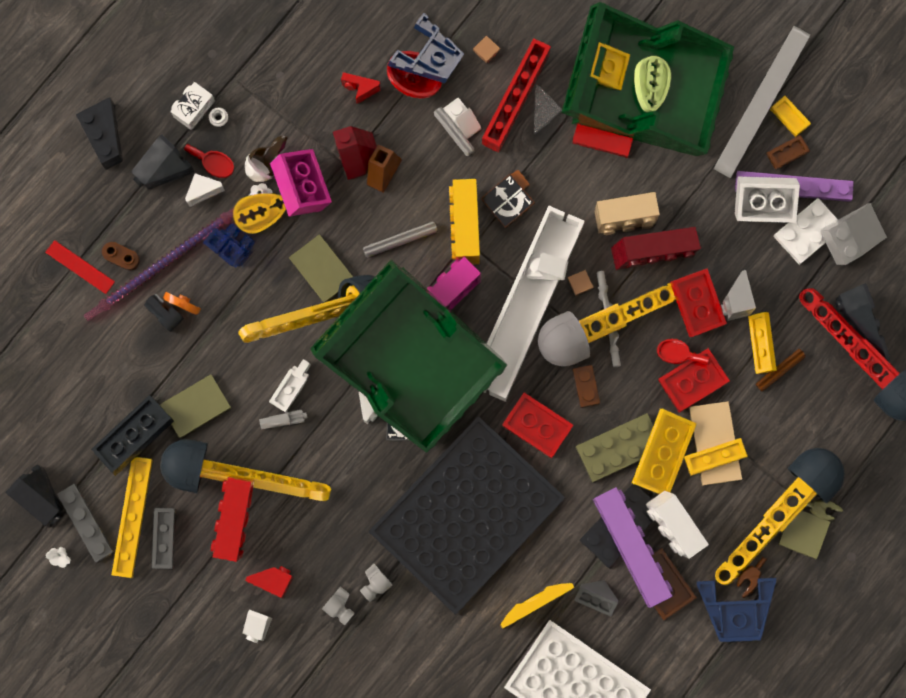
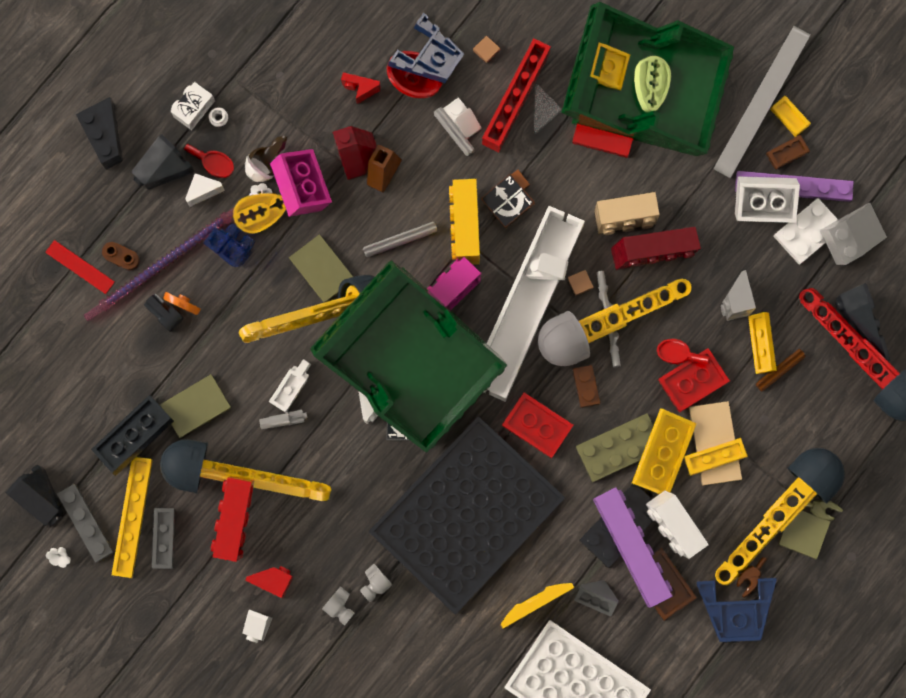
(698, 302): red plate -> none

